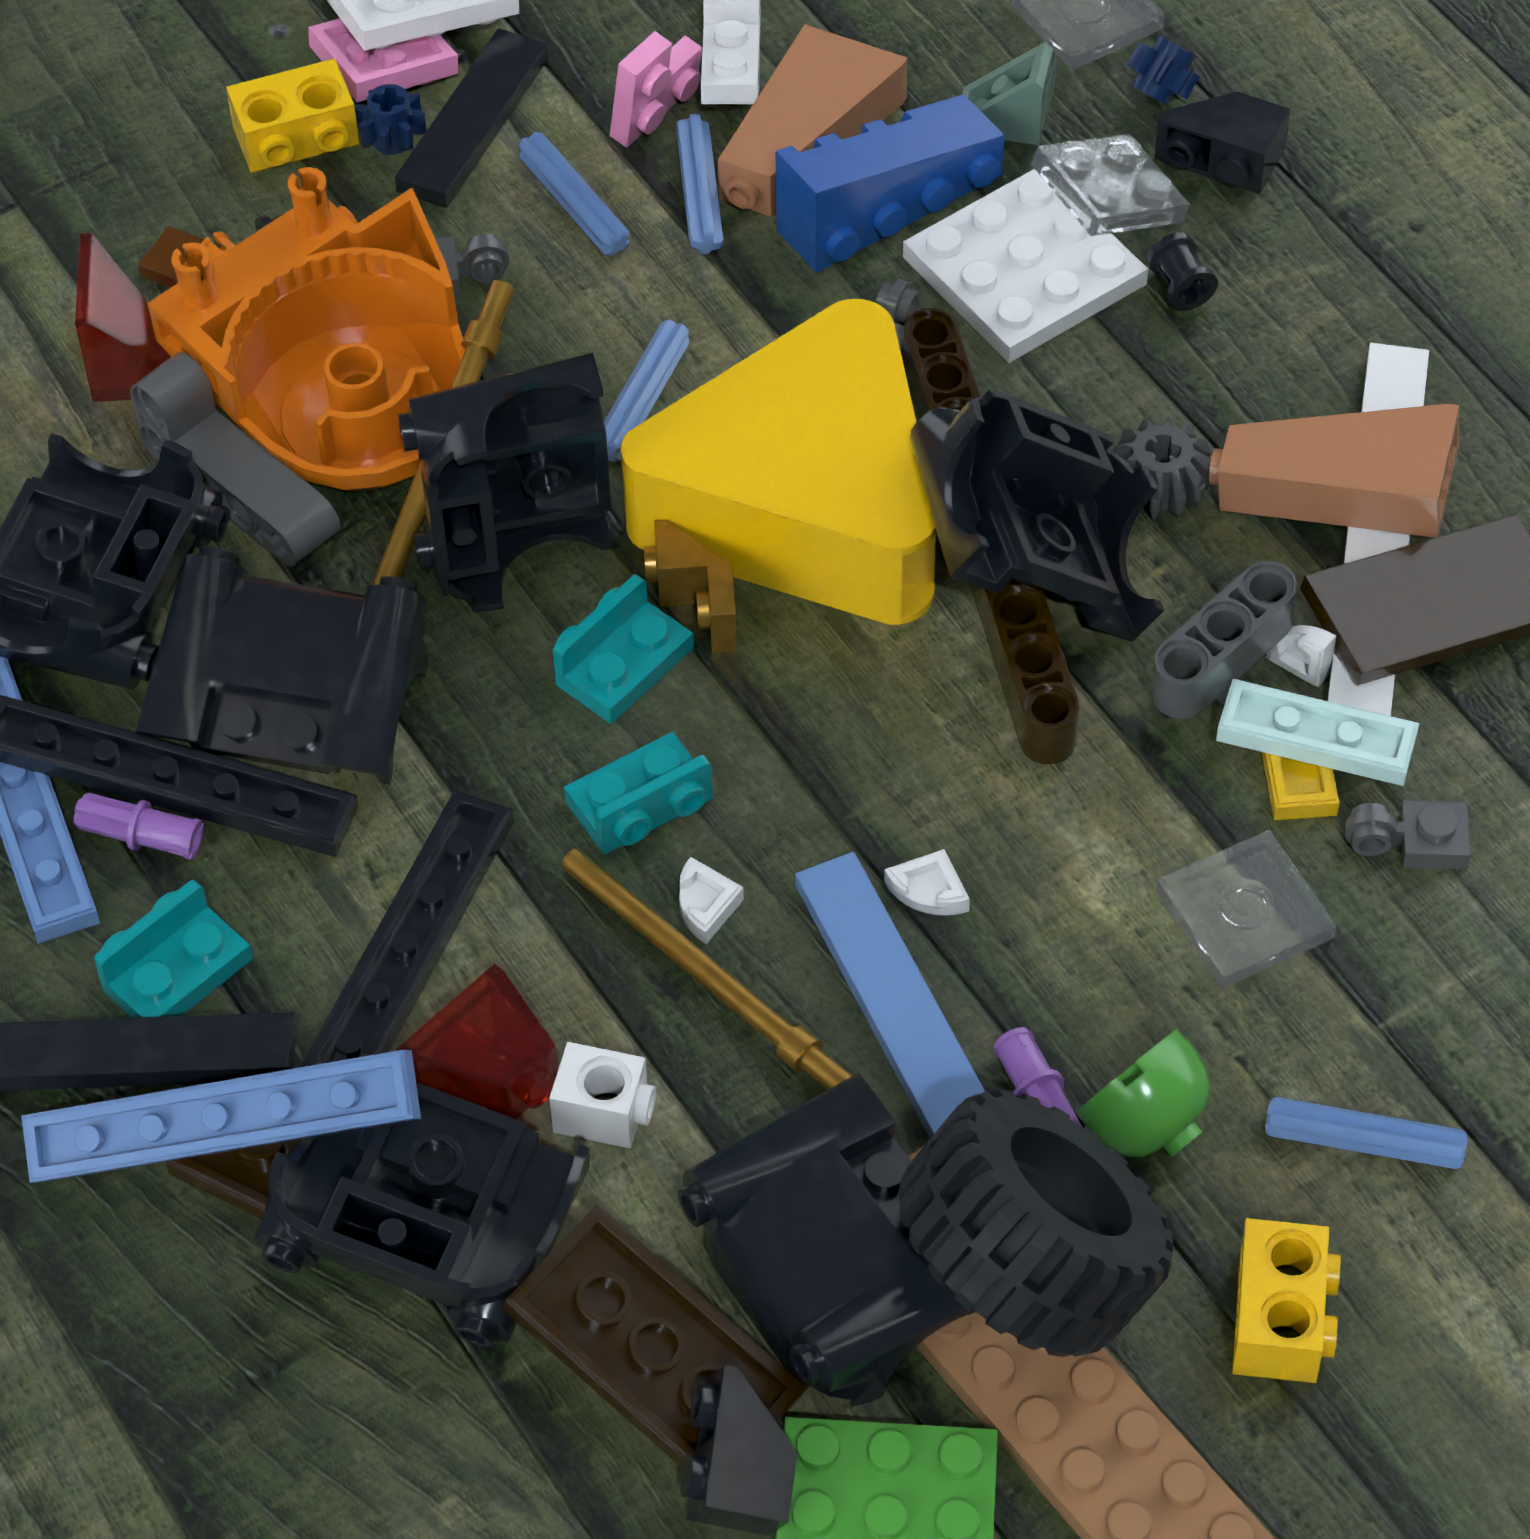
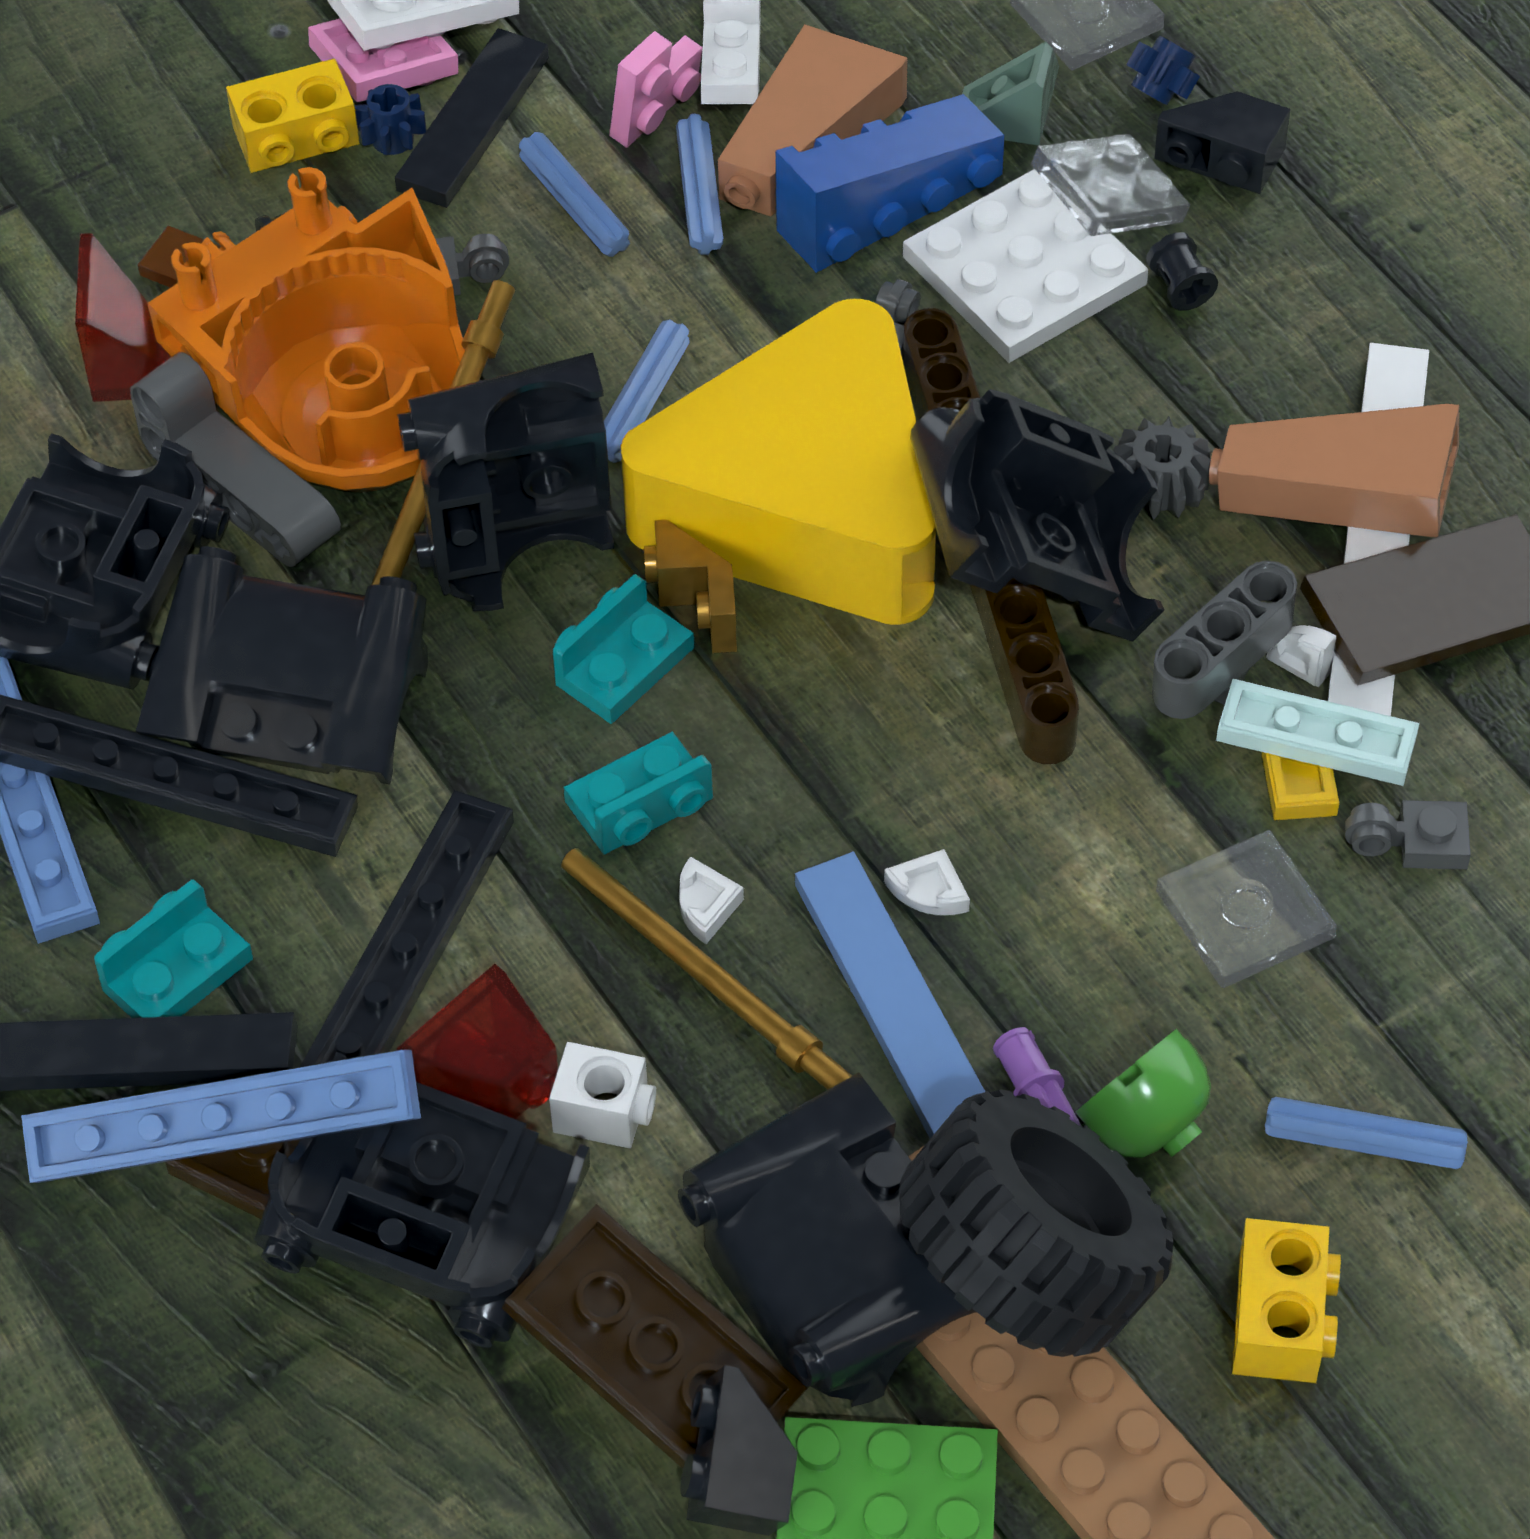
(139, 825): medium lavender axle -> none

